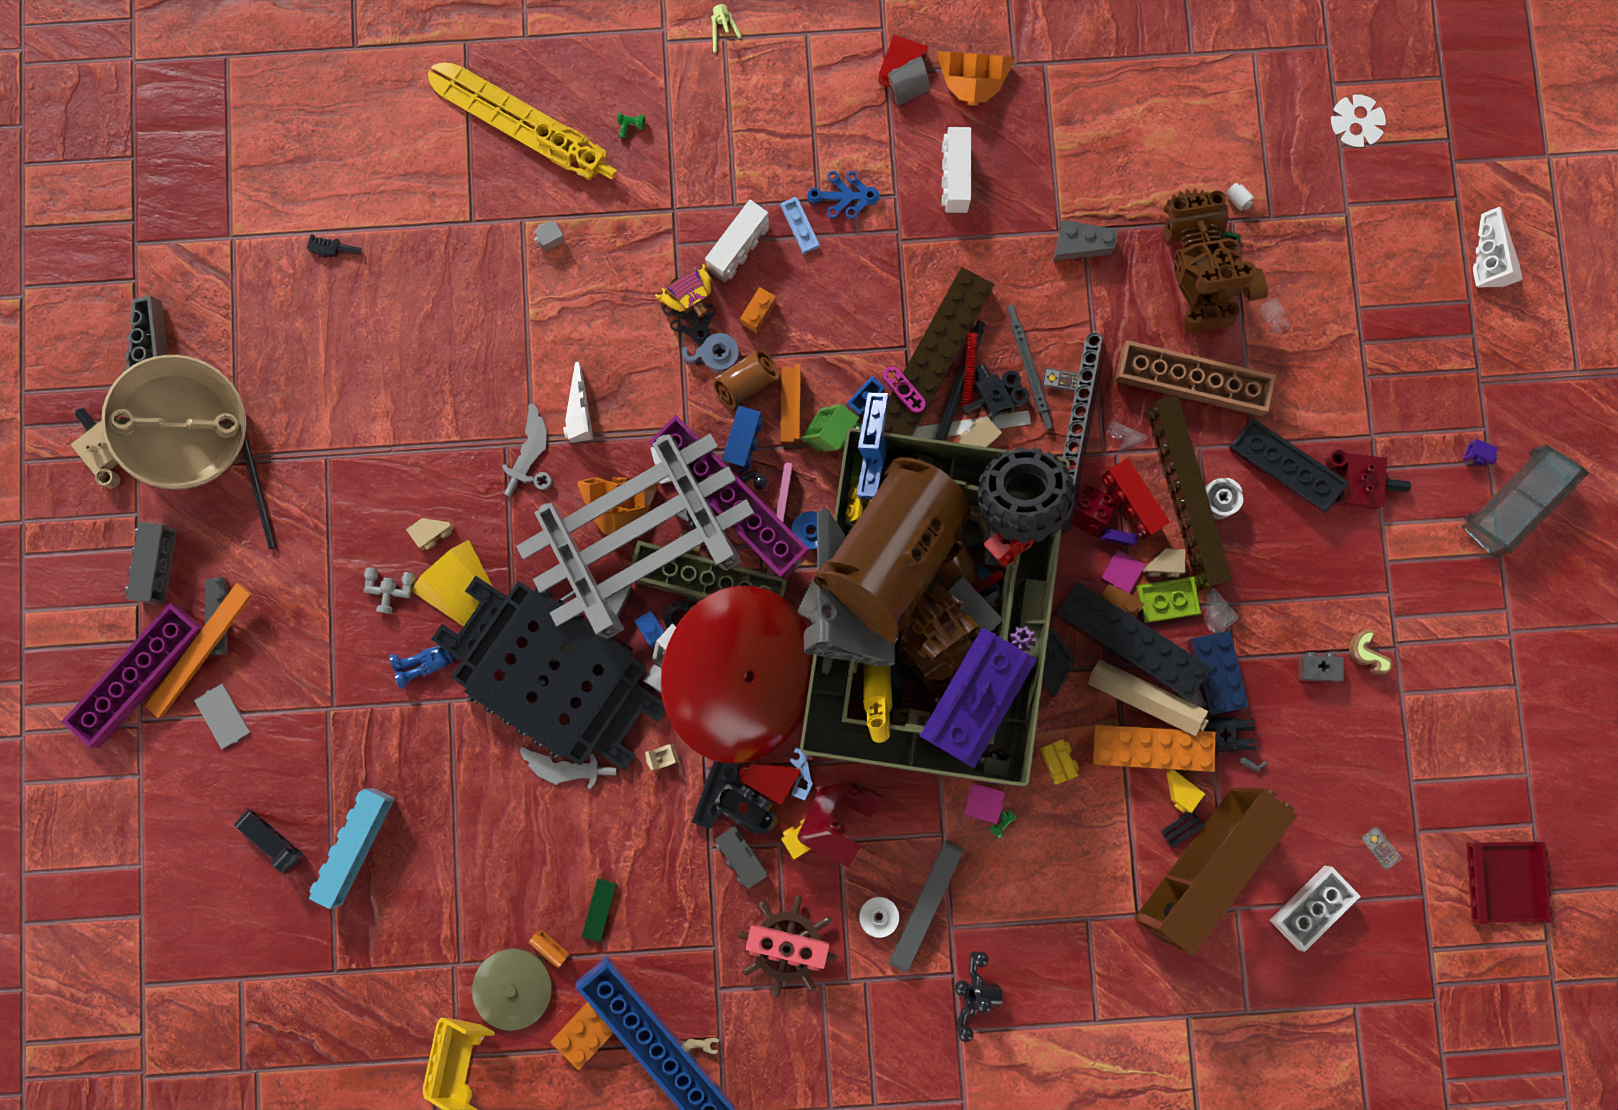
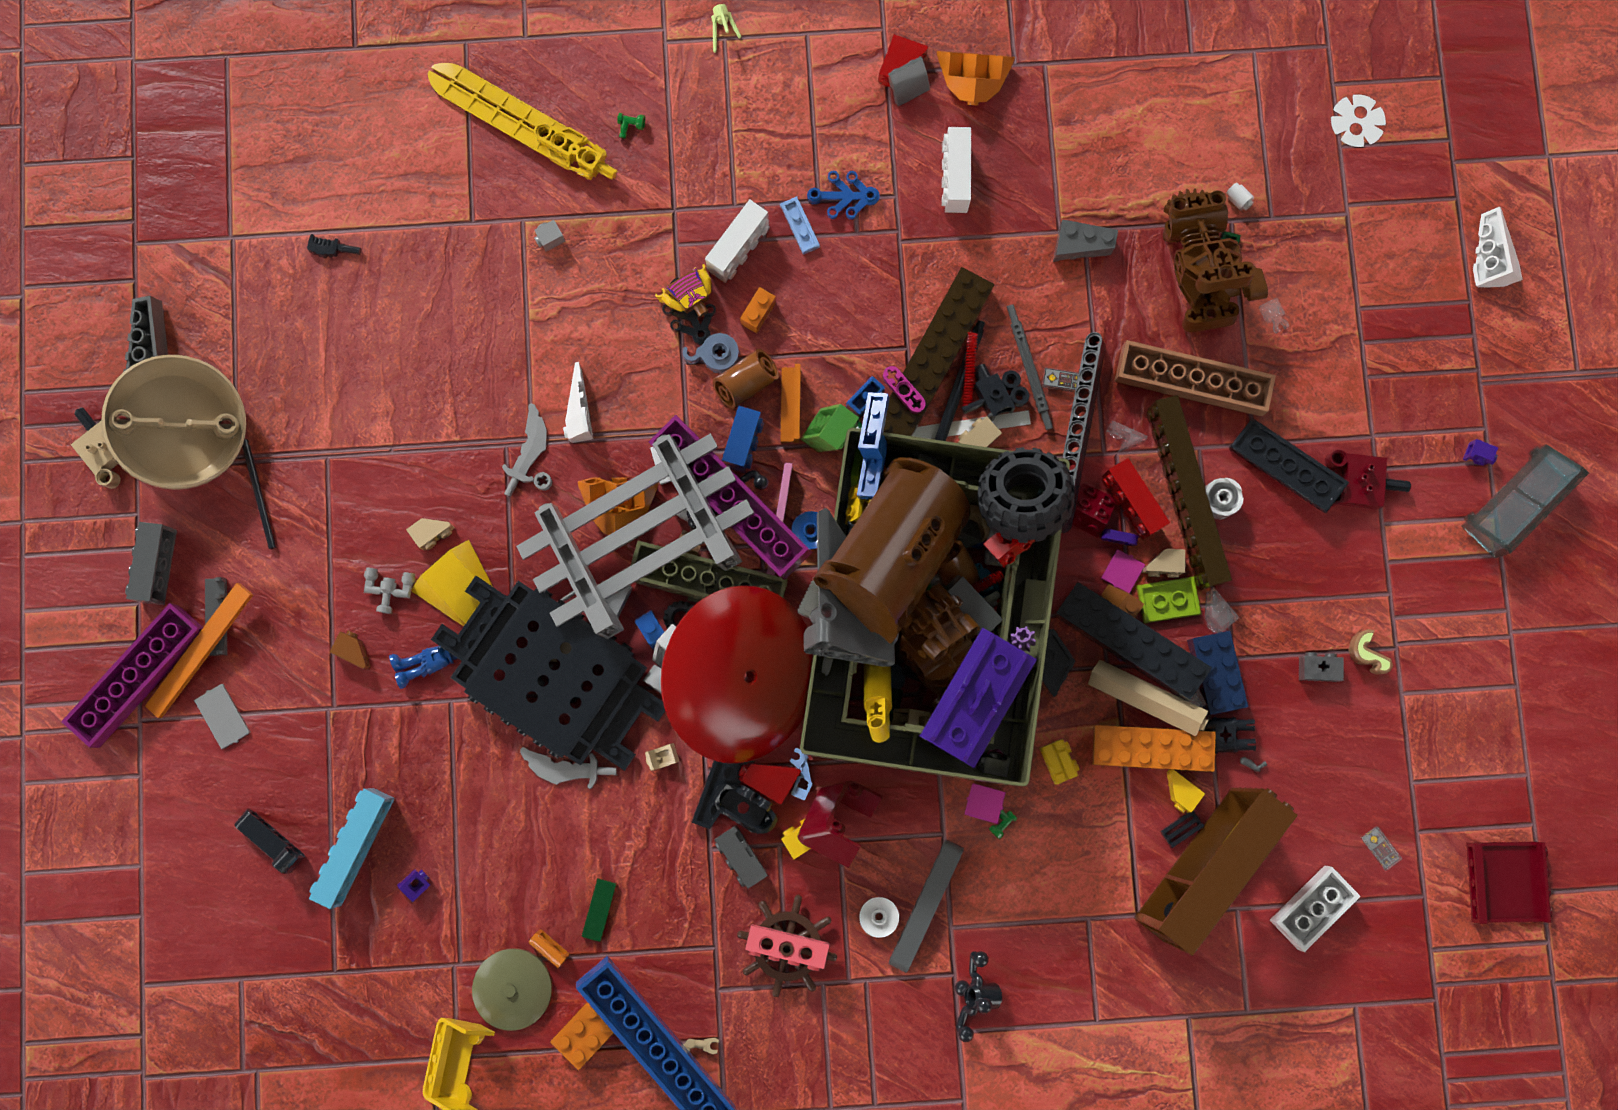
(350, 649): none -> dark orange slope
(414, 892): none -> dark purple brick

